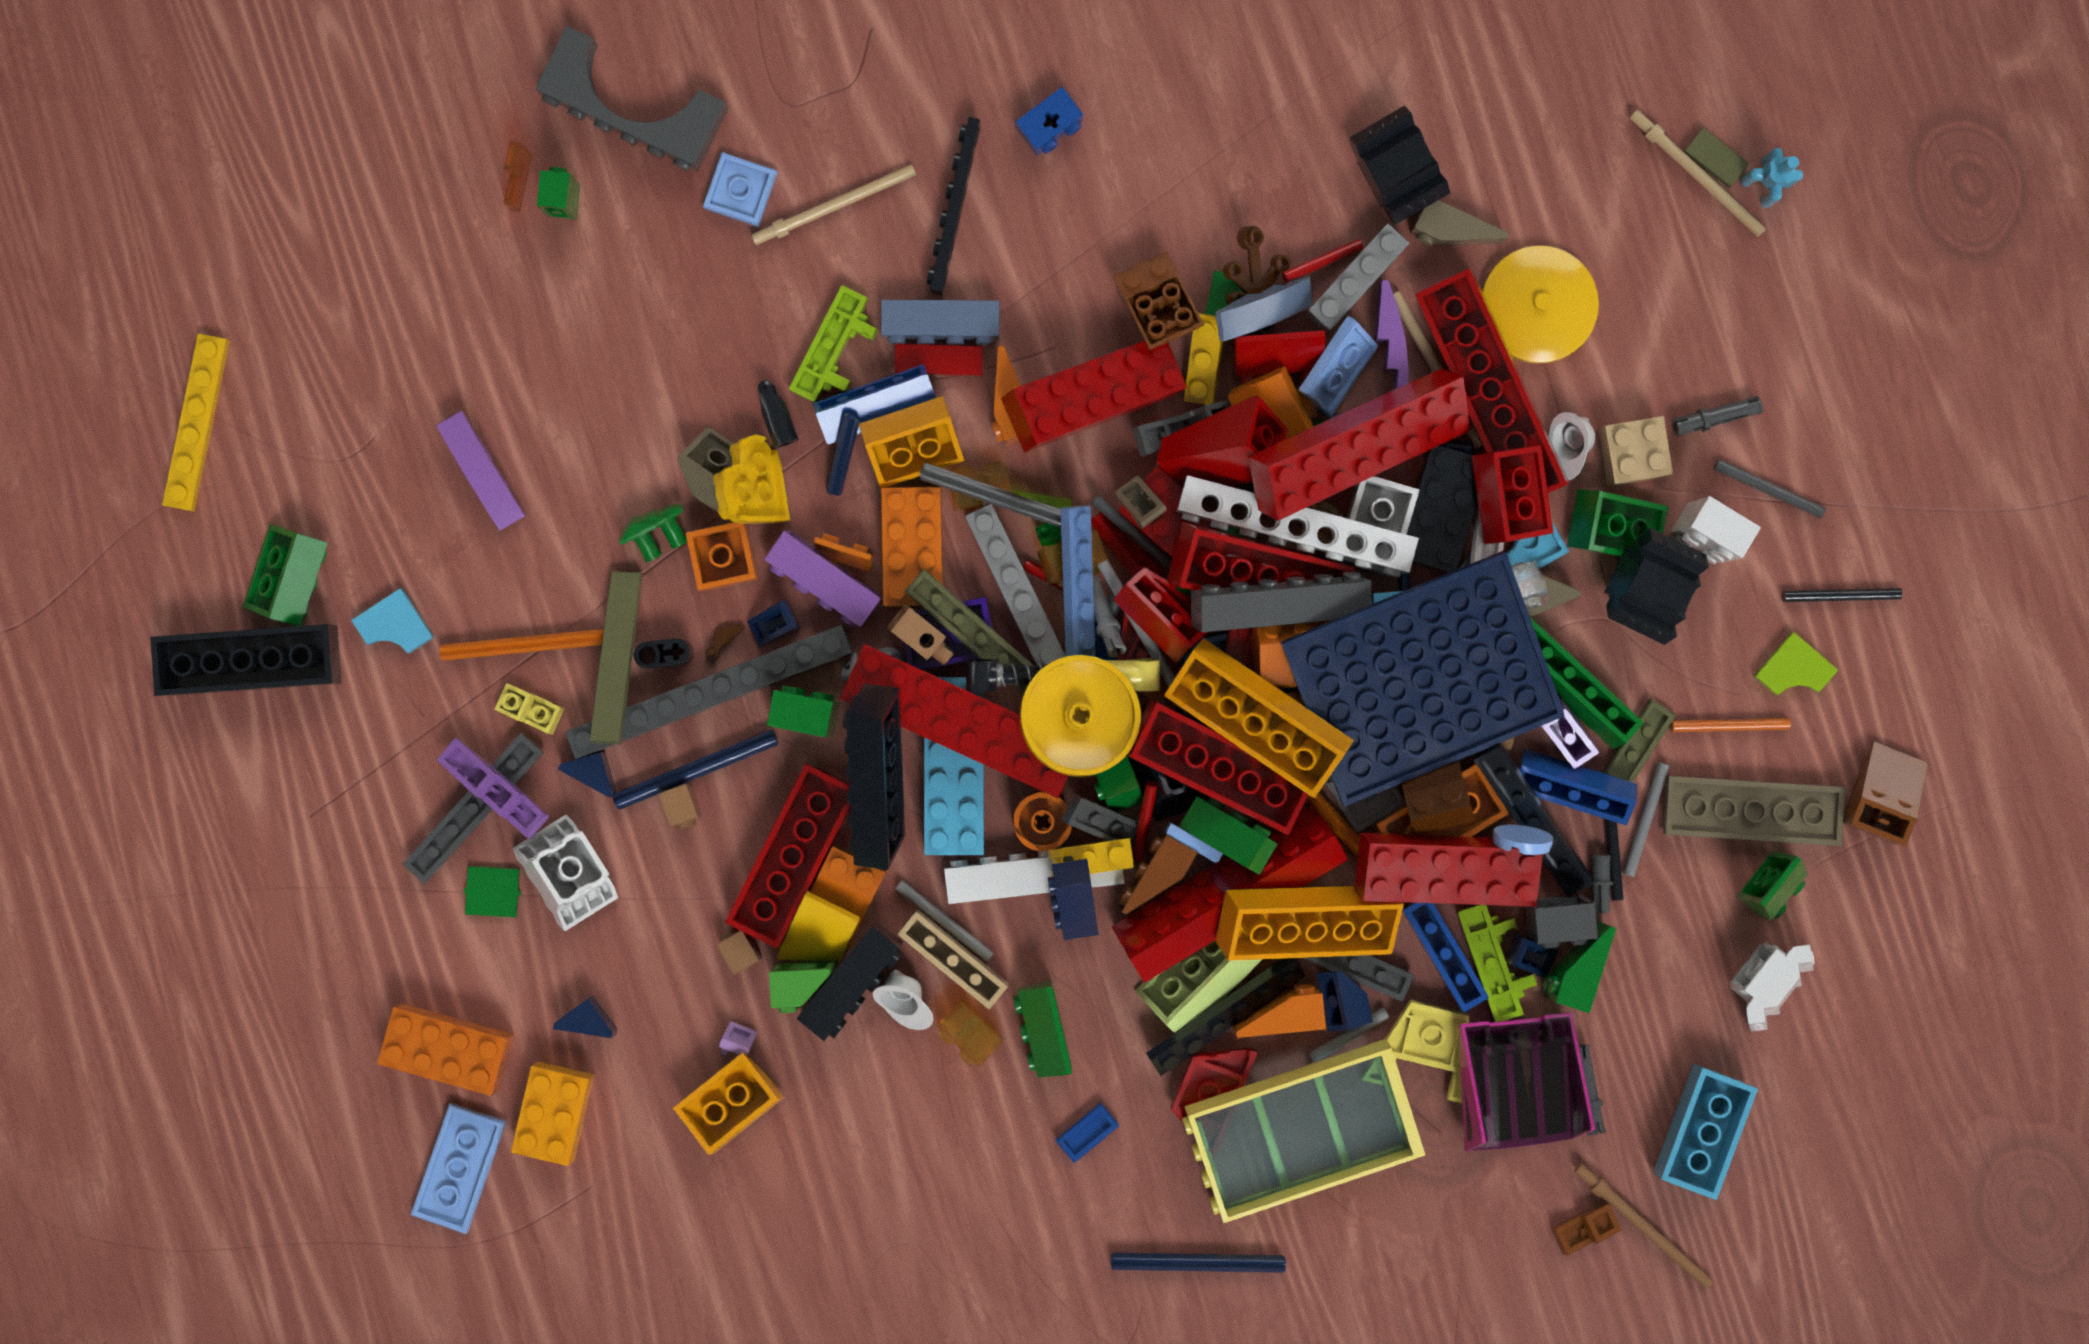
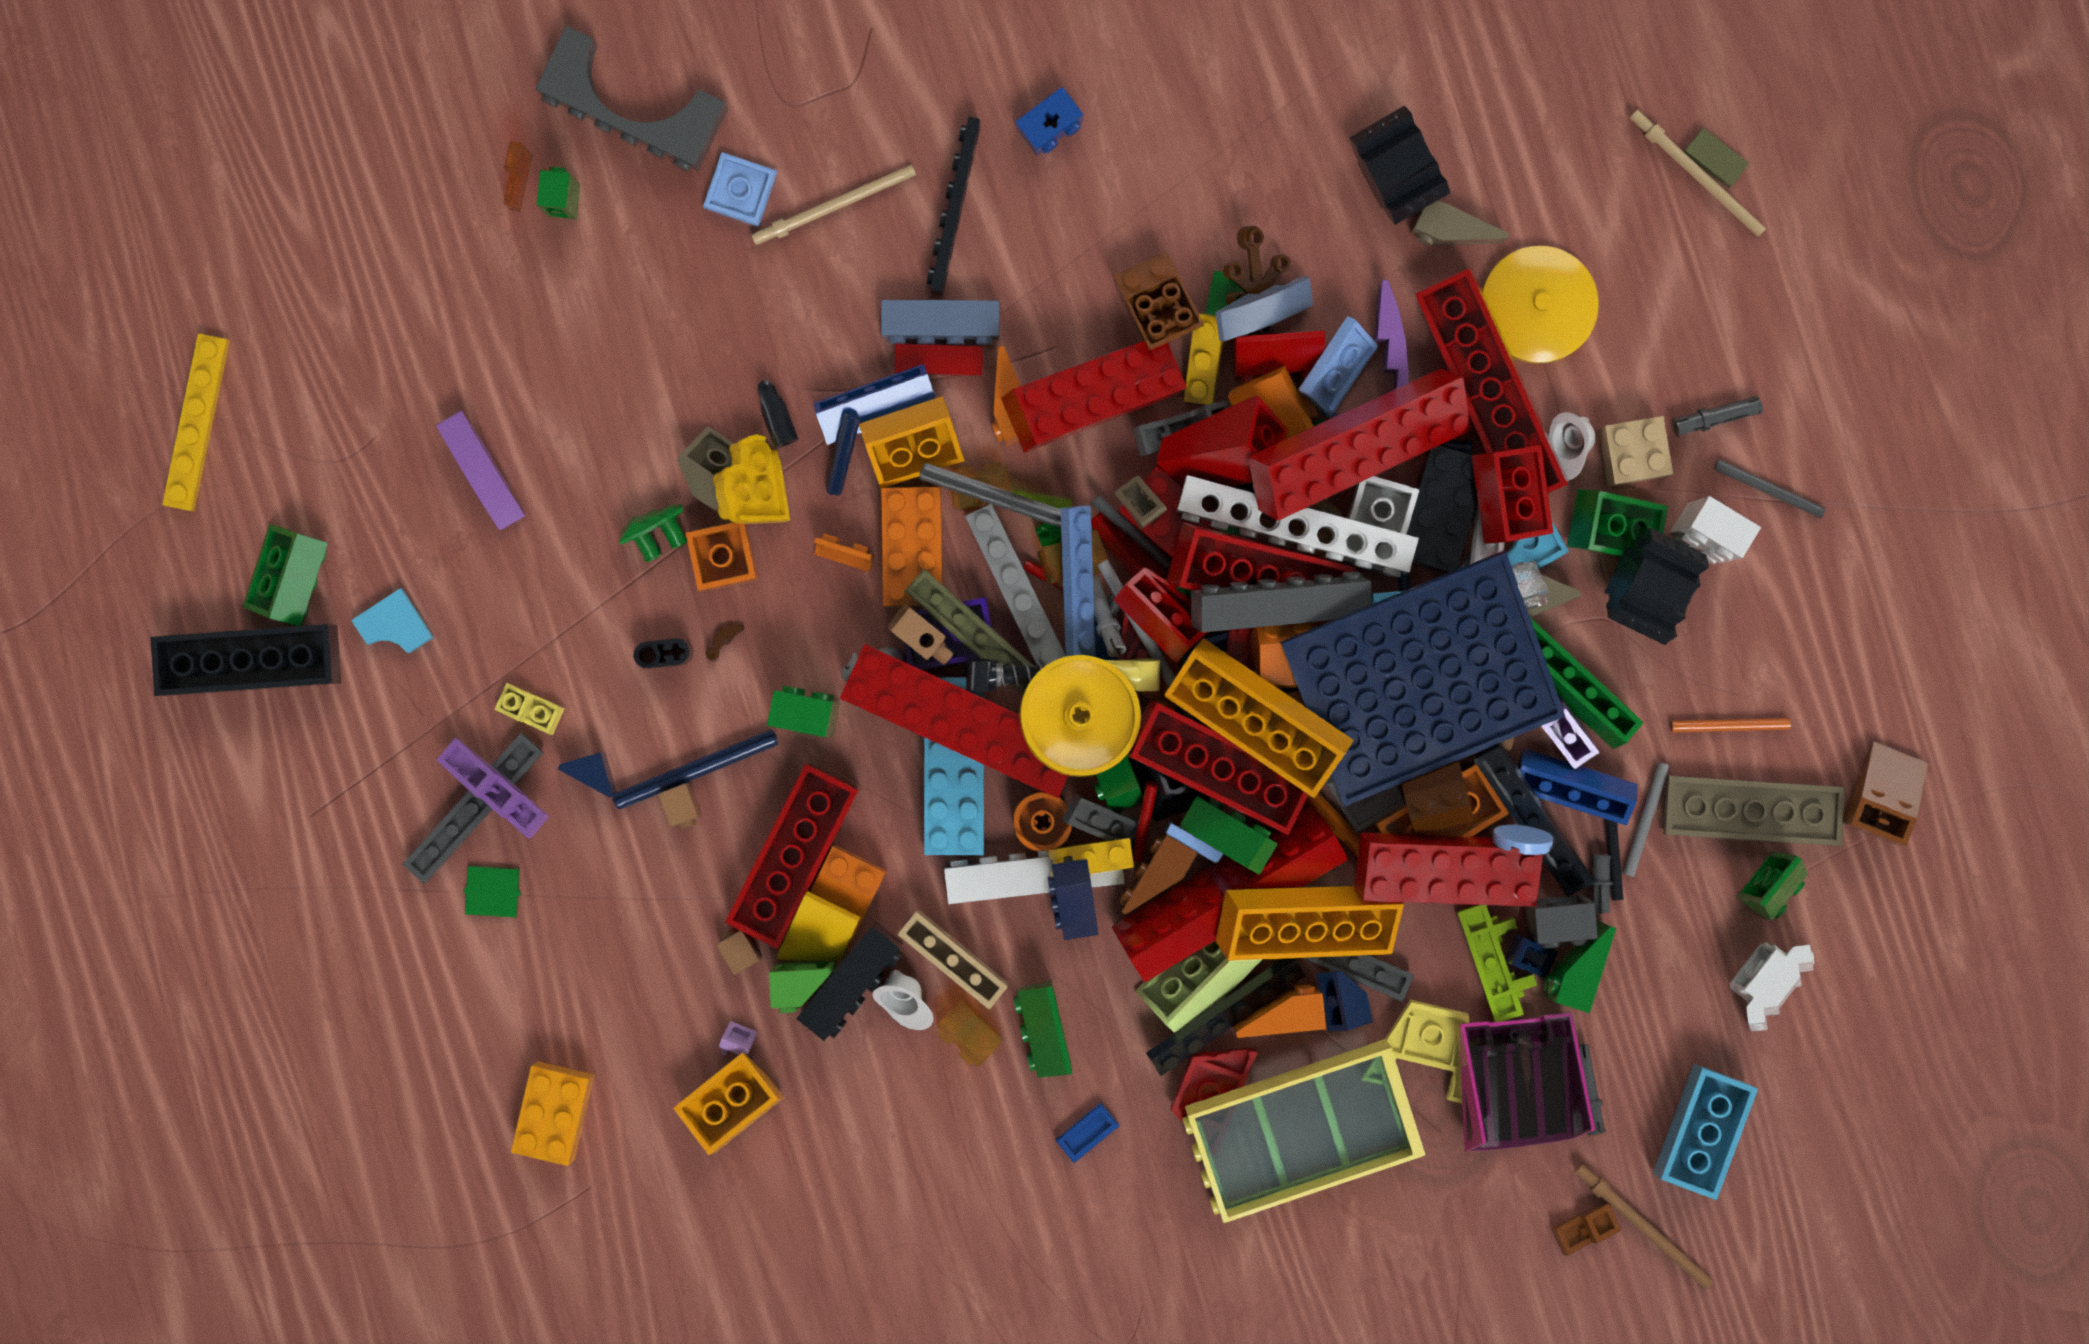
(445, 1049): orange brick -> none
(458, 1168): light blue tile -> none
(521, 644): orange axle -> none
(566, 872): white slope -> none
(587, 1019): dark blue slope -> none
(616, 658): olive tile -> none
(721, 688): dark grey brick -> none
(773, 623): dark blue slope -> none
(819, 366): lime hinge -> none
(823, 578): medium lavender brick -> none
(875, 776): black brick -> none
(943, 920): light grey bar -> none
(1198, 1262): dark blue axle -> none
(1322, 260): red bar -> none
(1347, 1036): light grey bar -> none
(1357, 279): light grey brick -> none
(1428, 353): tan bar -> none
(1445, 954): blue brick -> none
(1632, 756): olive tile -> none
(1775, 175): medium azure plant -> none
(1795, 665): lime tile -> none
(1842, 595): black bar -> none

